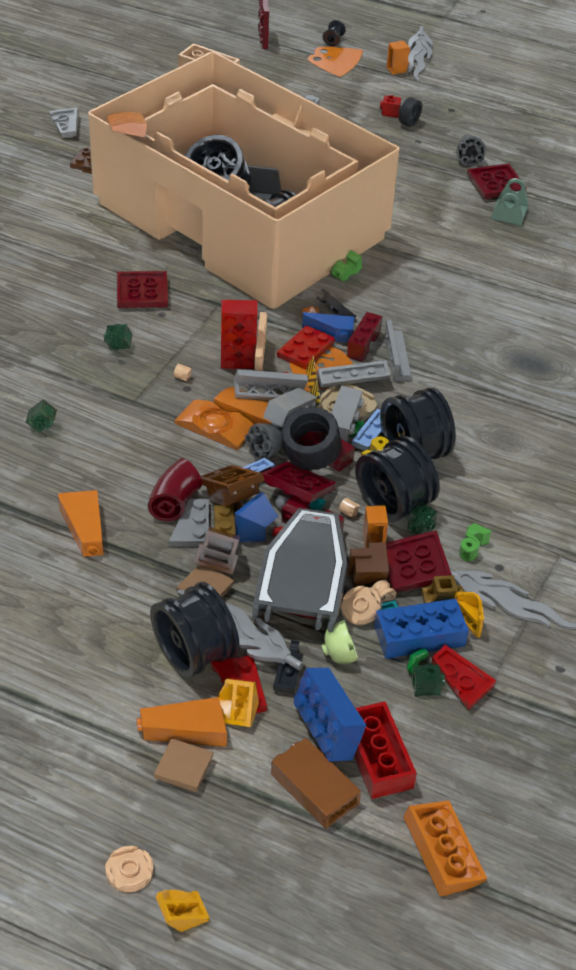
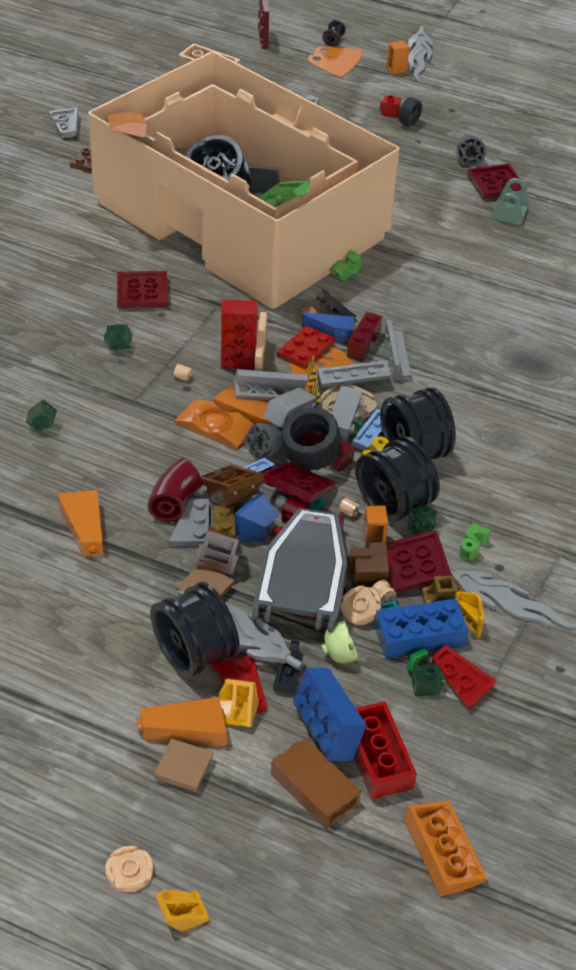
(285, 191): none -> bright green wing

